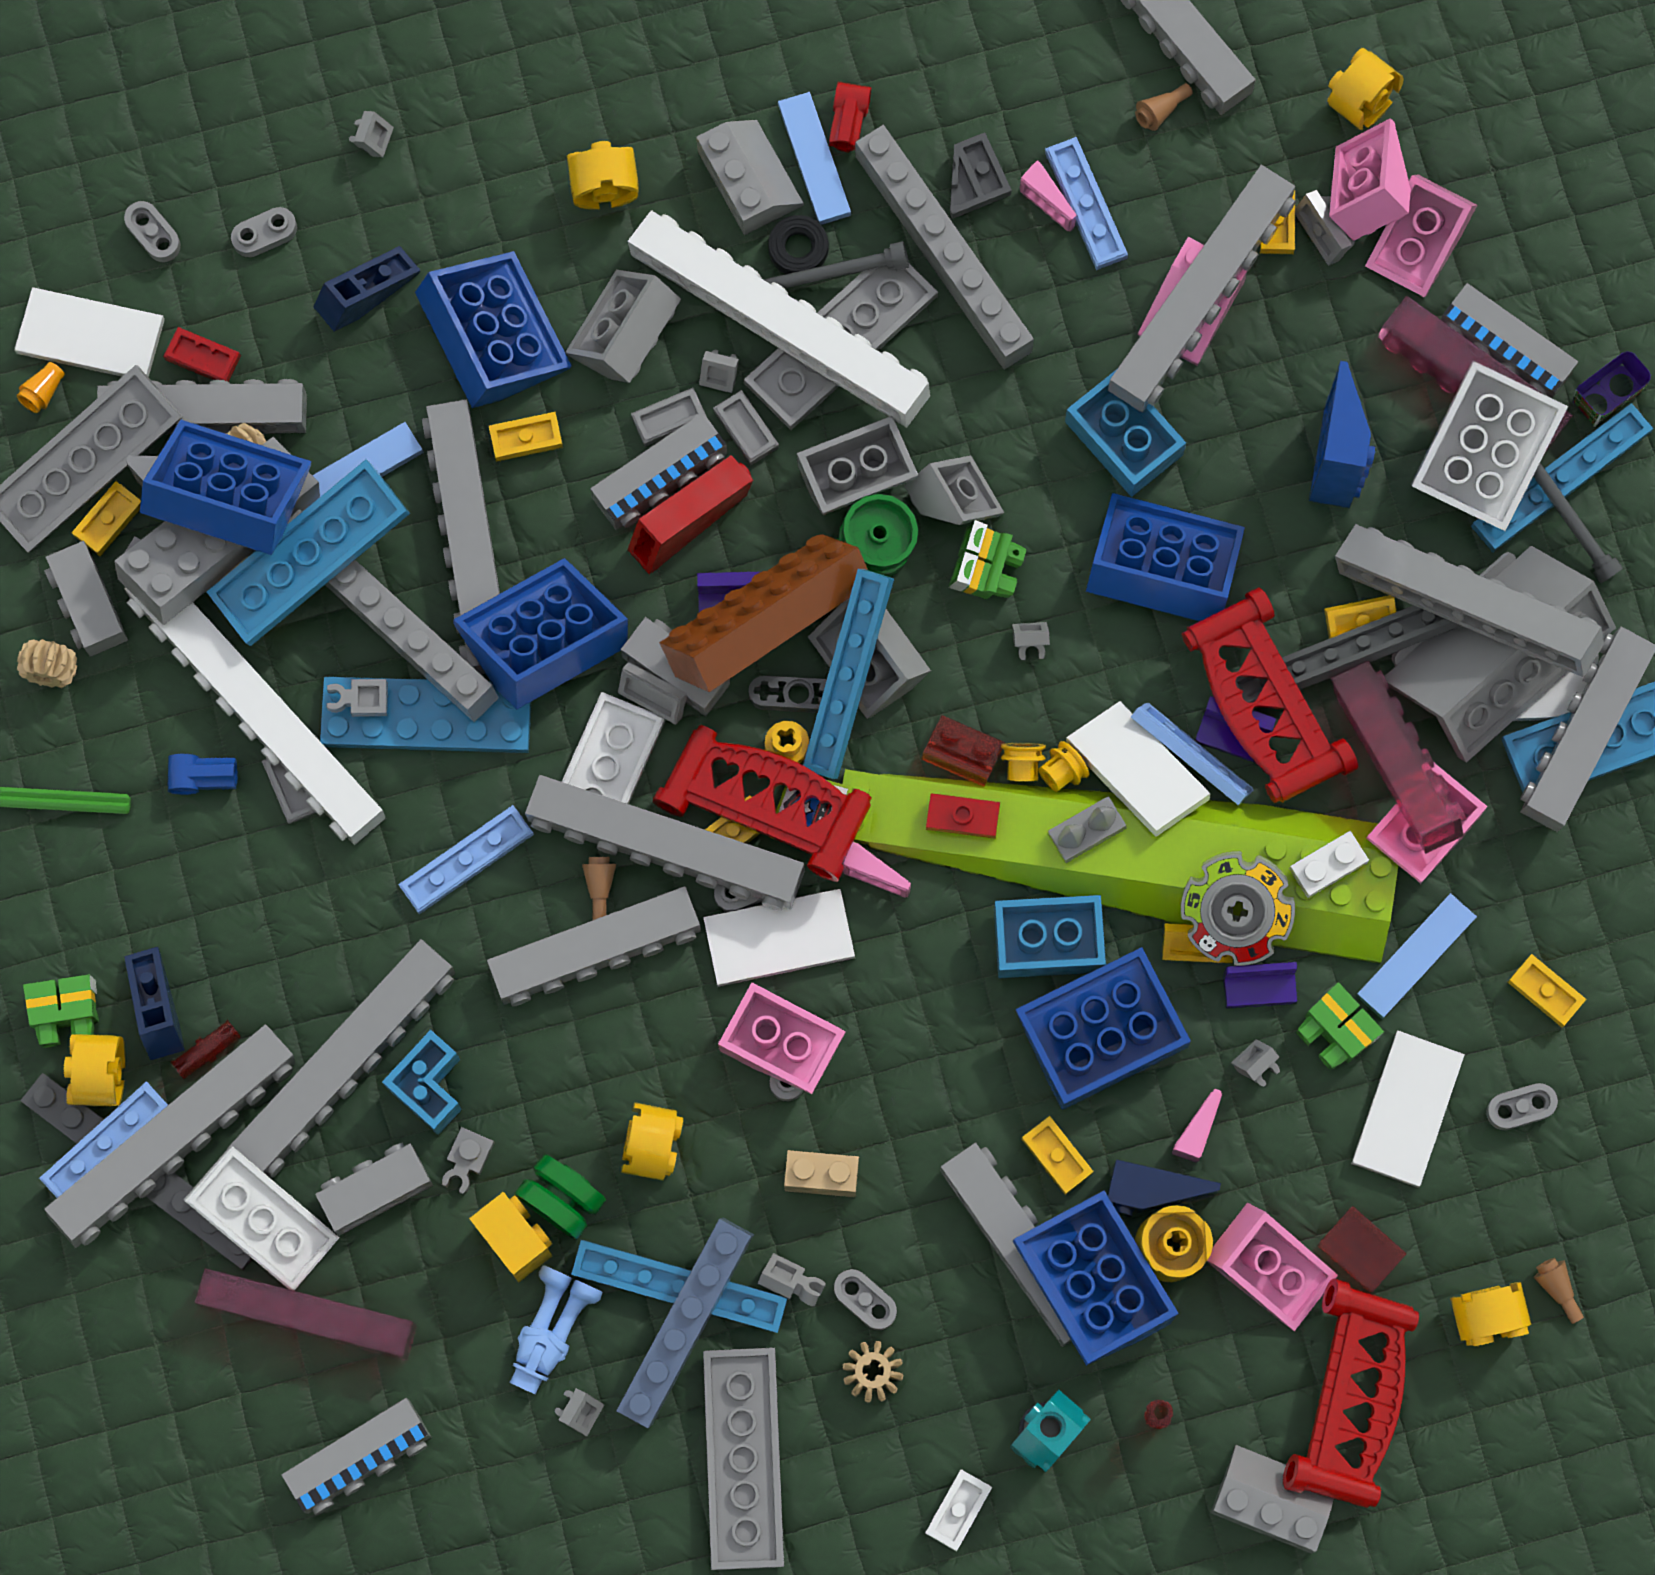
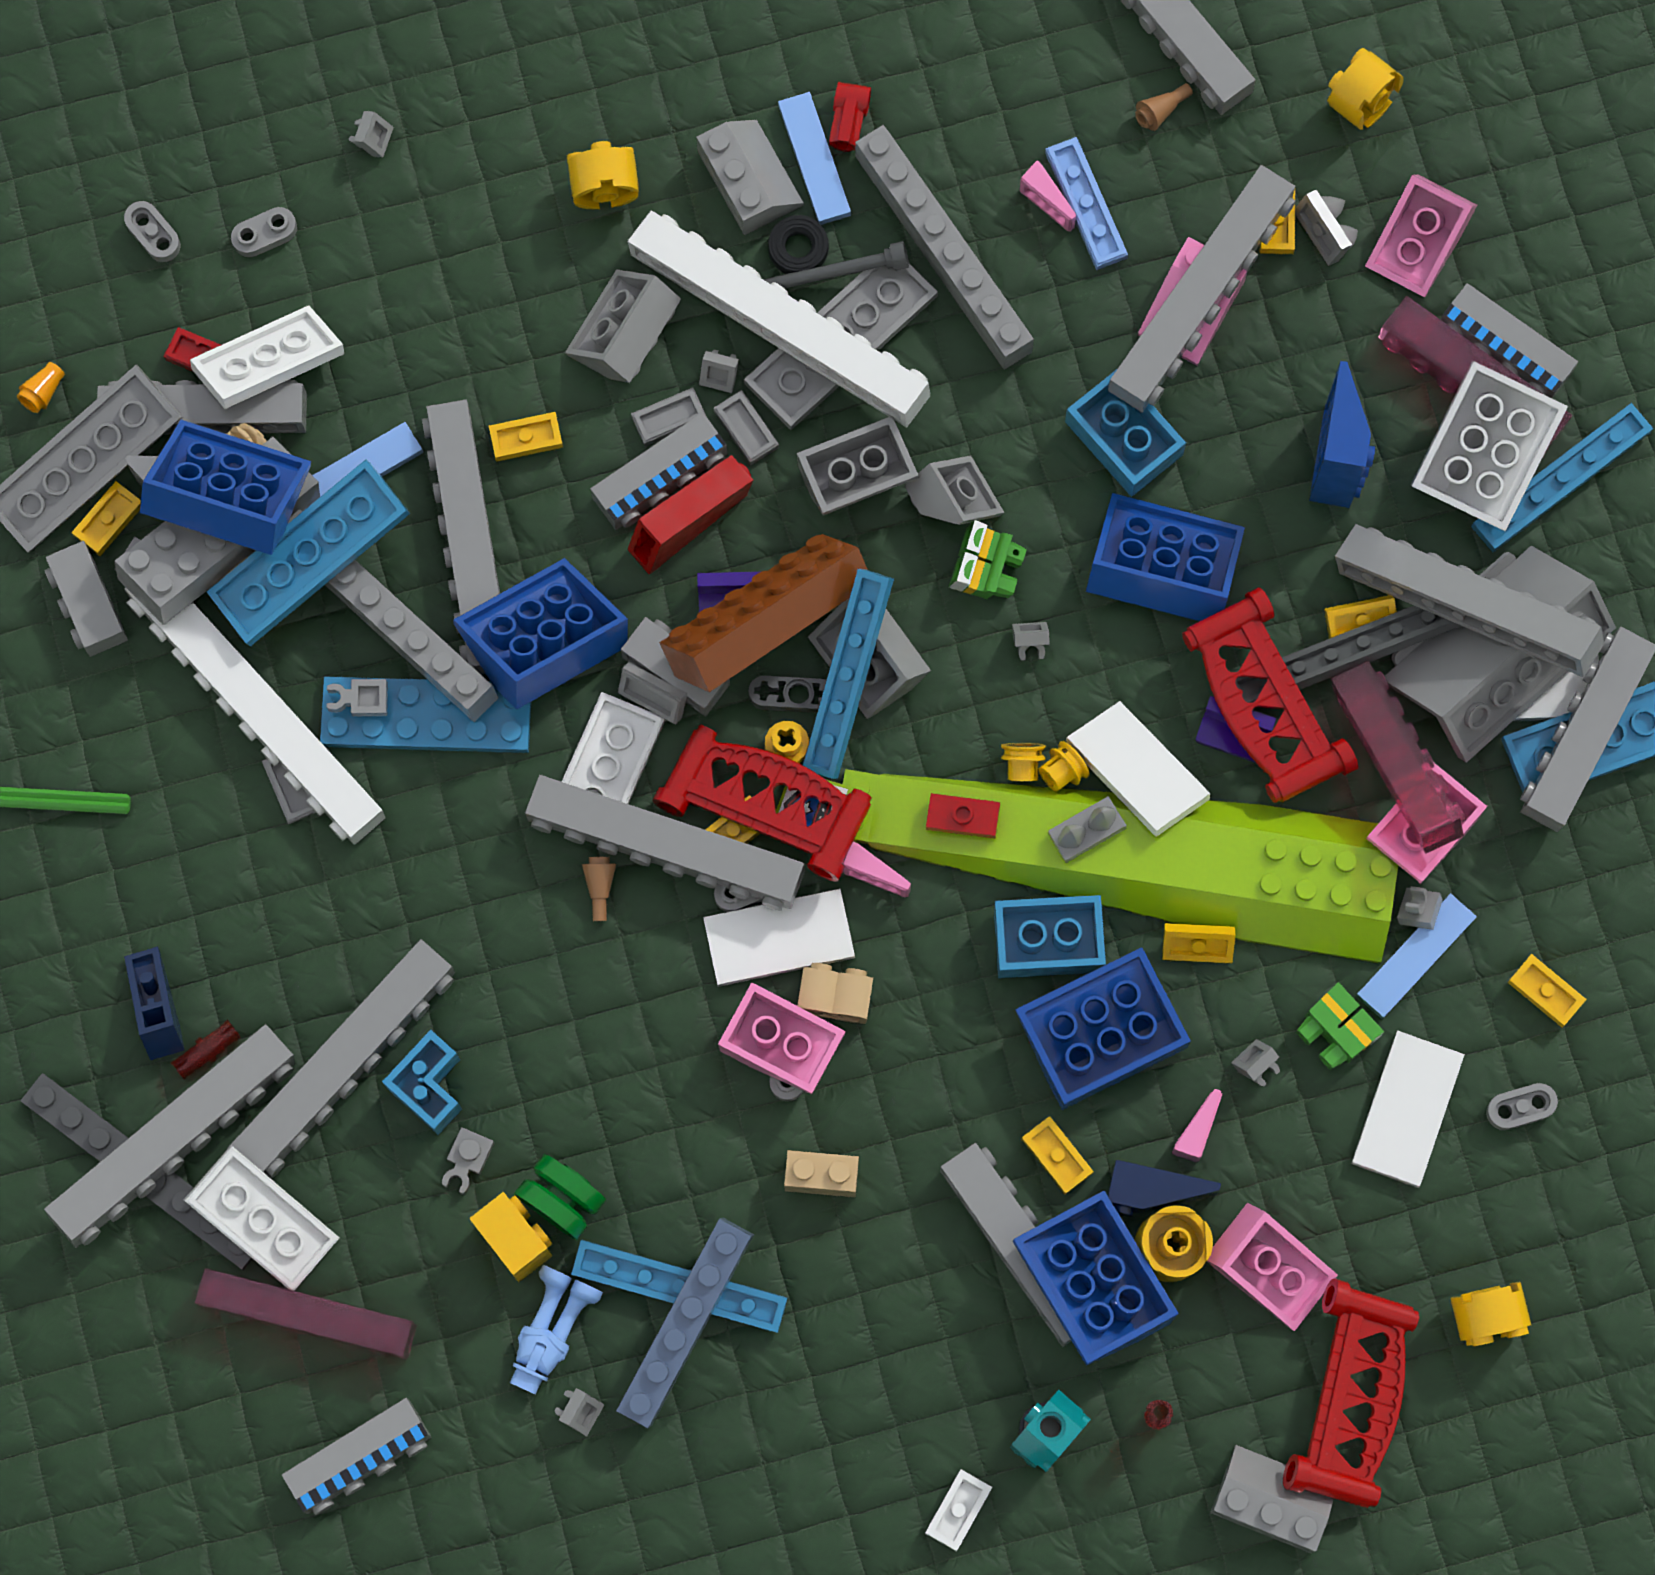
(47, 663): tan gear -> none
(61, 1005): bright green hips -> none
(88, 333): white tile -> none
(95, 1070): yellow brick -> none
(104, 1139): light blue tile -> none
(190, 774): blue piece -> none
(267, 357): none -> white plate
(364, 287): dark blue slope -> none
(373, 1188): light grey brick -> none
(466, 859): light blue tile -> none
(491, 327): blue slope -> none
(594, 946): light grey brick -> none
(650, 1142): yellow brick -> none
(743, 1459): light grey plate -> none
(788, 1278): light grey plate -> none
(835, 994): none -> tan brick
(865, 1299): light grey plate -> none
(865, 1362): tan gear -> none
(890, 522): green wheel -> none
(962, 750): clear red plate -> none
(976, 176): dark grey wing -> none
(1192, 753): light blue tile -> none
(1244, 936): light grey piece -> none
(1260, 985): dark purple panel -> none
(1329, 864): white plate -> none
(1361, 1249): clear red plate -> none
(1369, 181): bright pink slope -> none
(1419, 908): none -> light grey tile
(1555, 1280): medium nougat cone -> none
(1604, 565): dark grey piece -> none
(1632, 367): dark purple piece -> none

